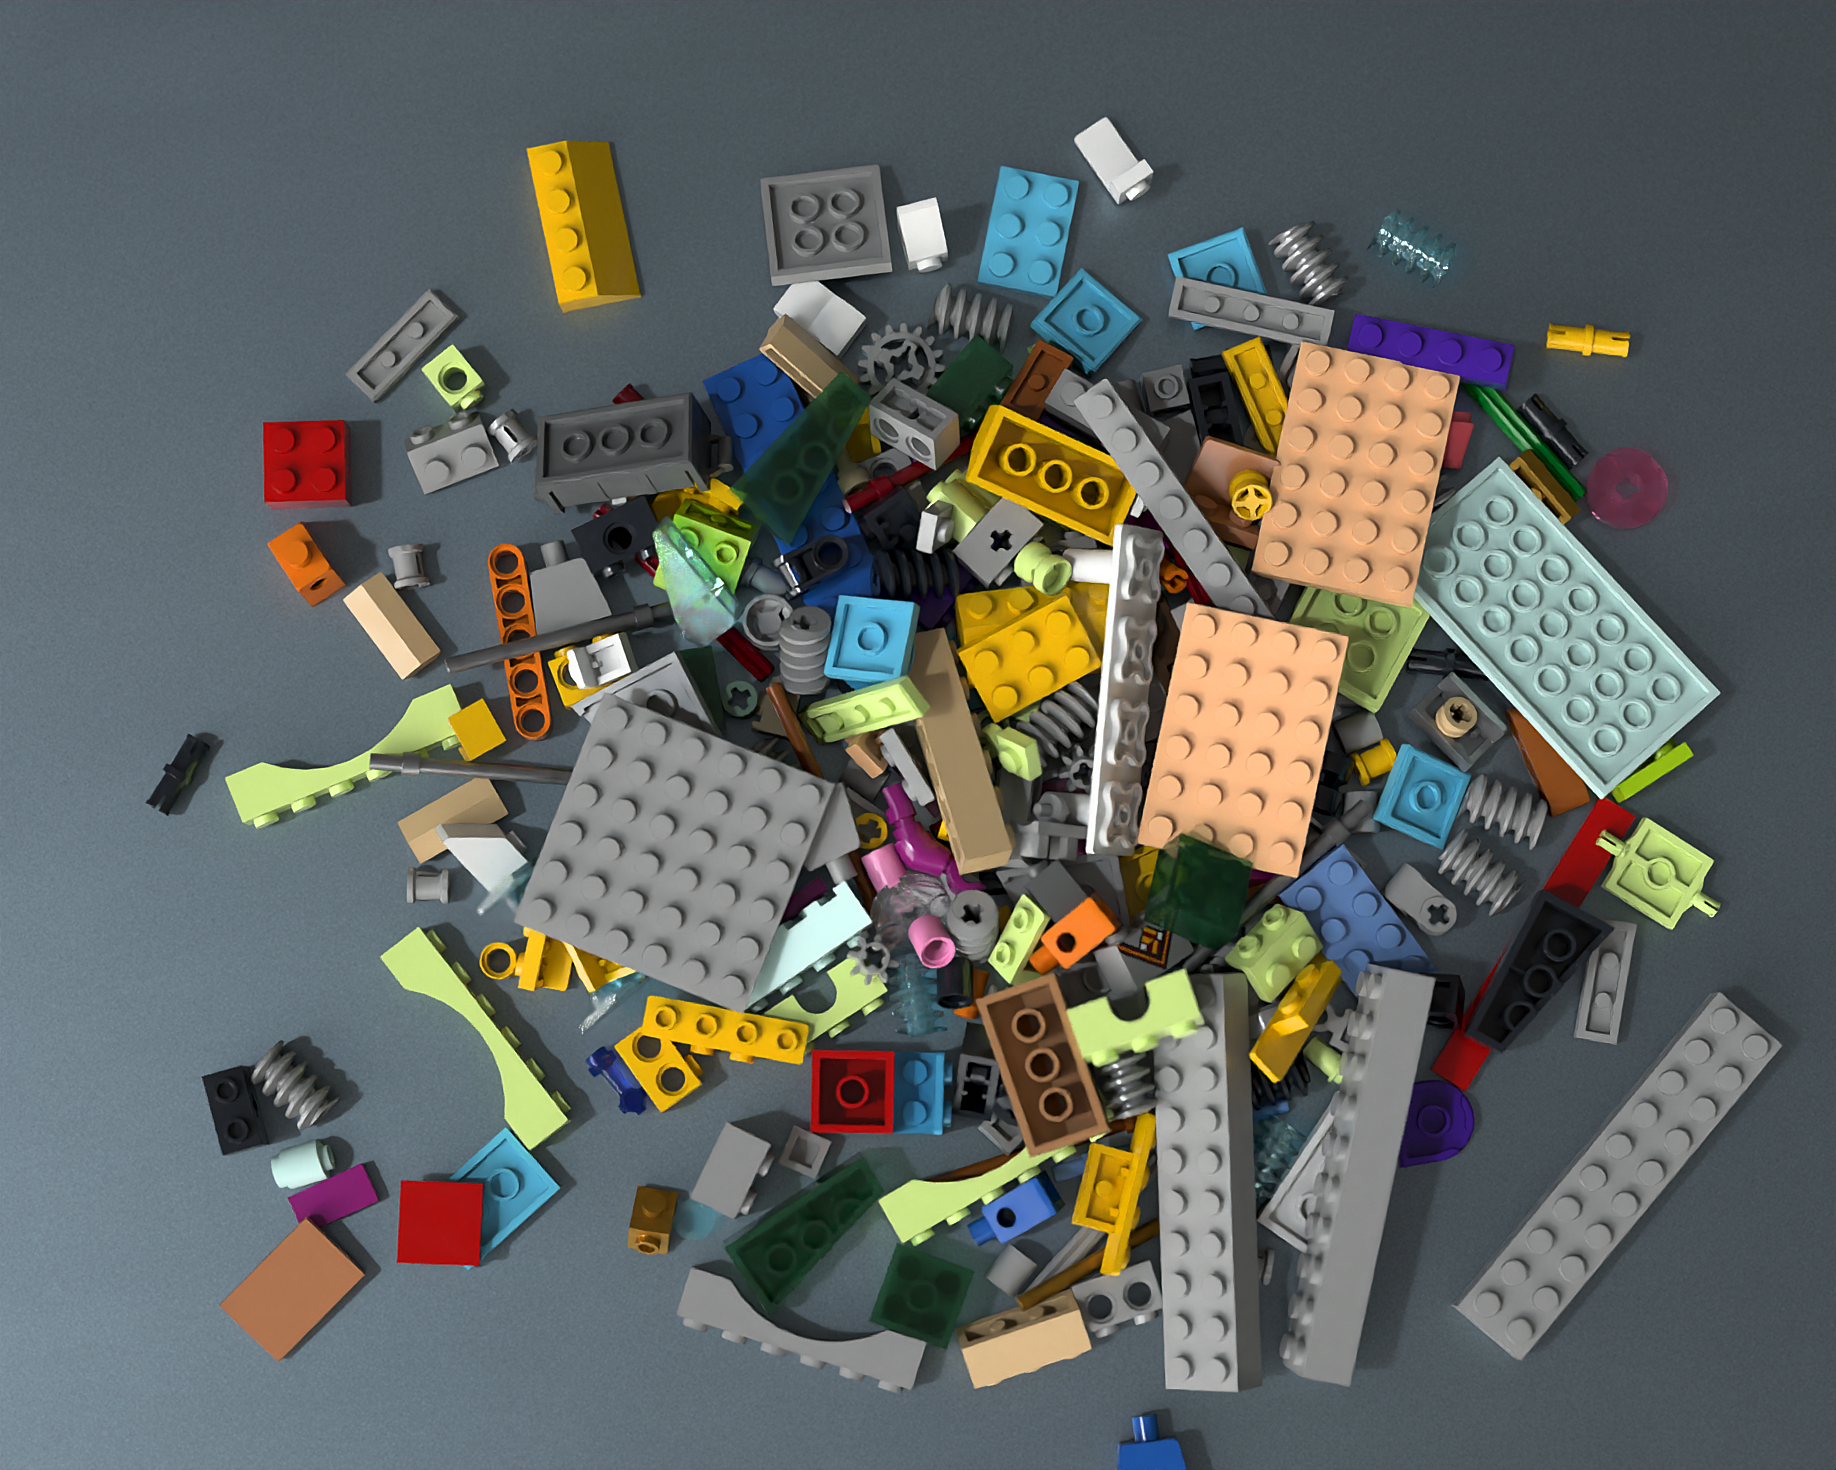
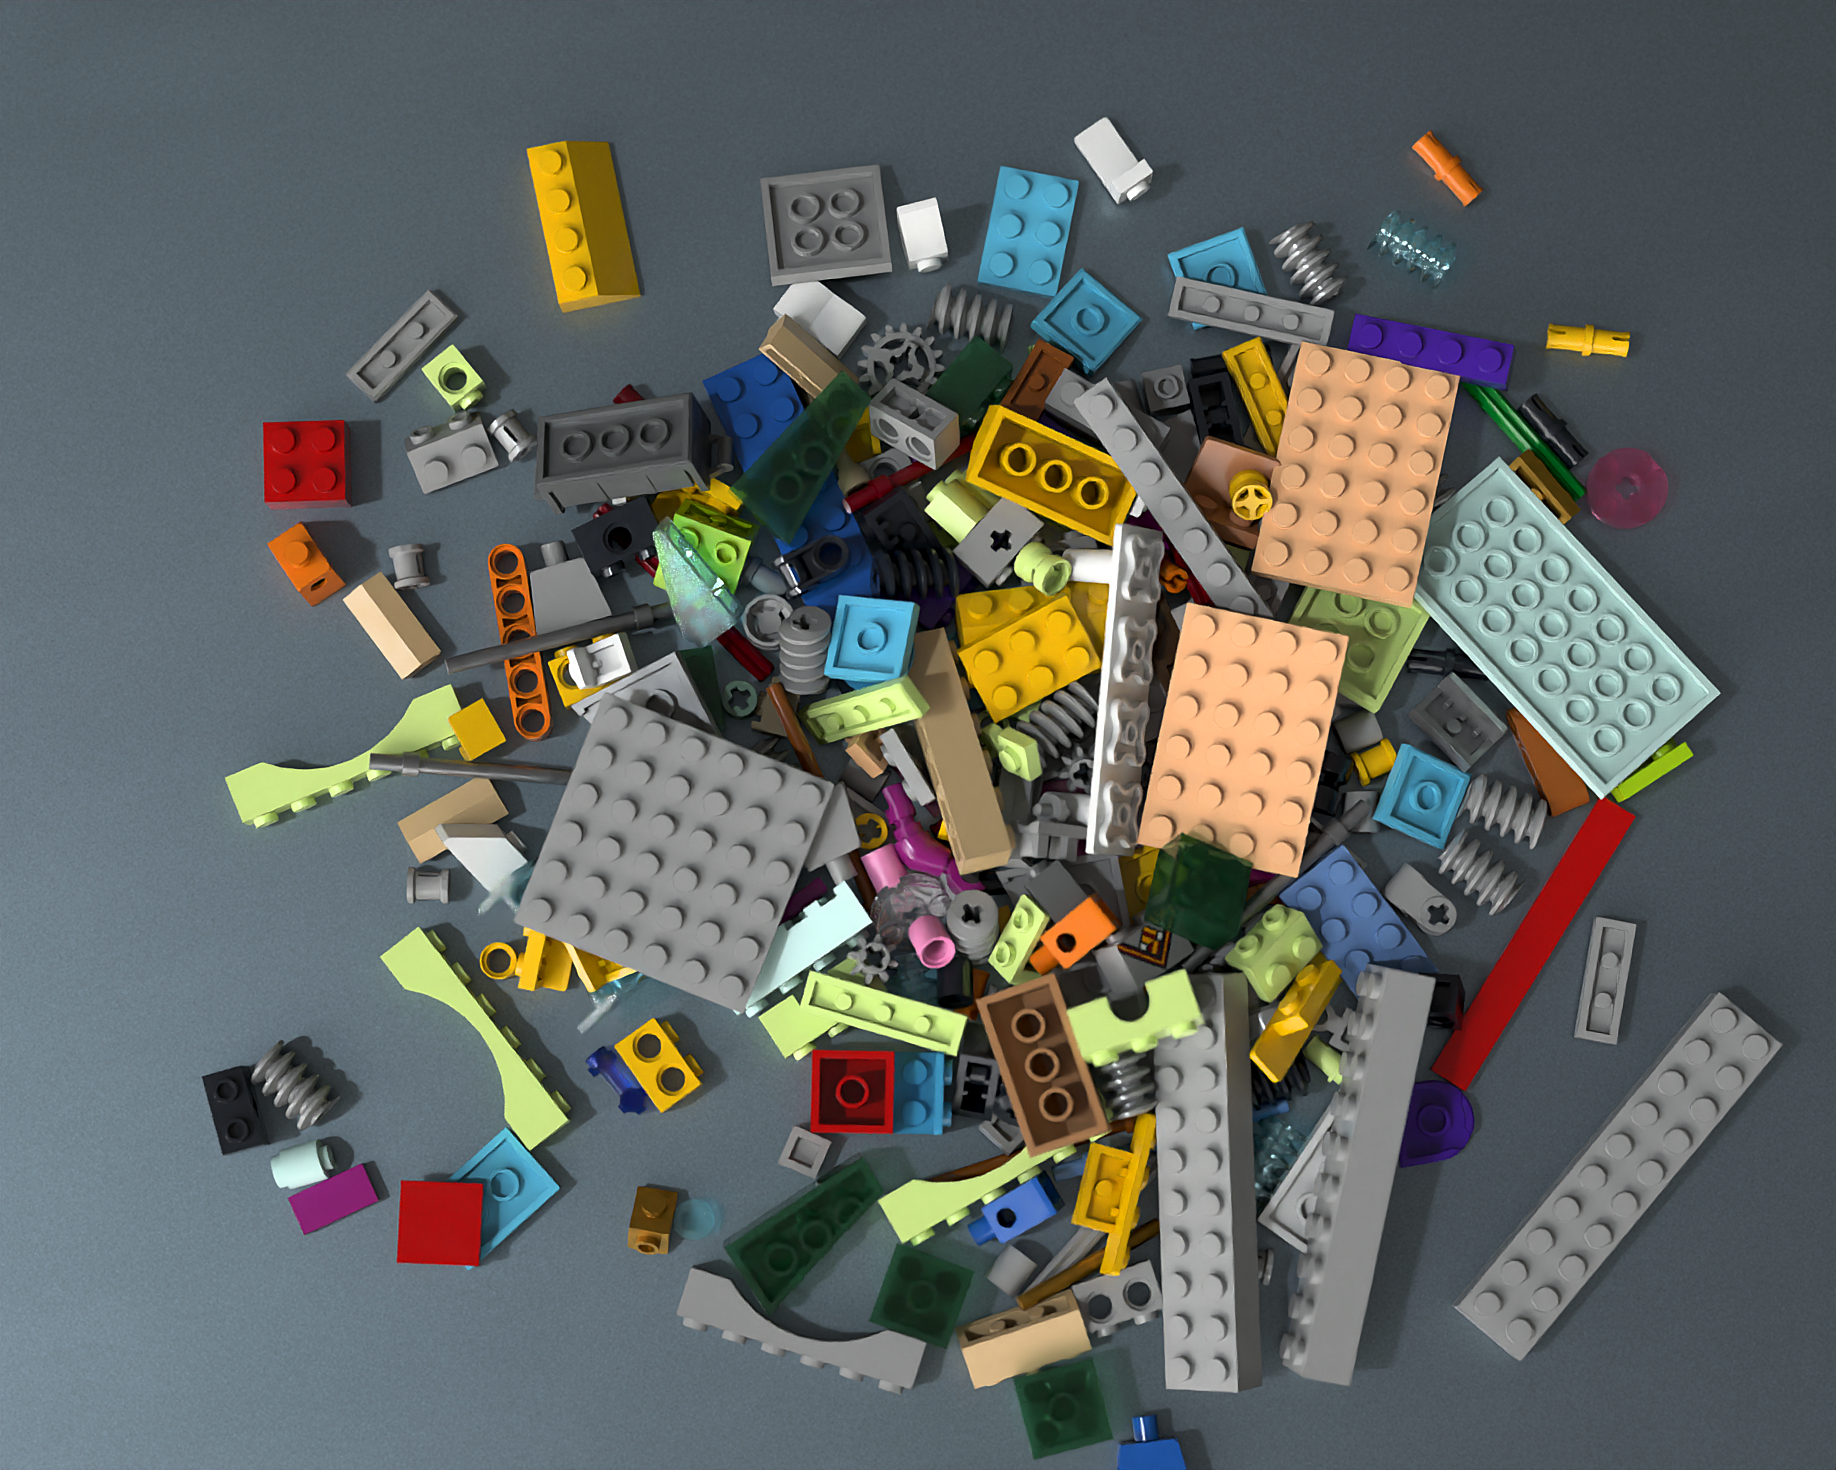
(178, 774): black pin -> none
(292, 1288): nougat tile -> none
(724, 1029): yellow bracket -> none
(732, 1171): light grey brick -> none
(884, 1013): none -> yellowish green plate
(935, 526): light grey plate -> none
(1062, 1407): none -> clear green brick
(1447, 168): none -> orange pin
(1457, 439): coral cone -> none
(1464, 709): tan bush -> none
(1536, 964): black wedge -> none
(1657, 873): yellowish green plate -> none

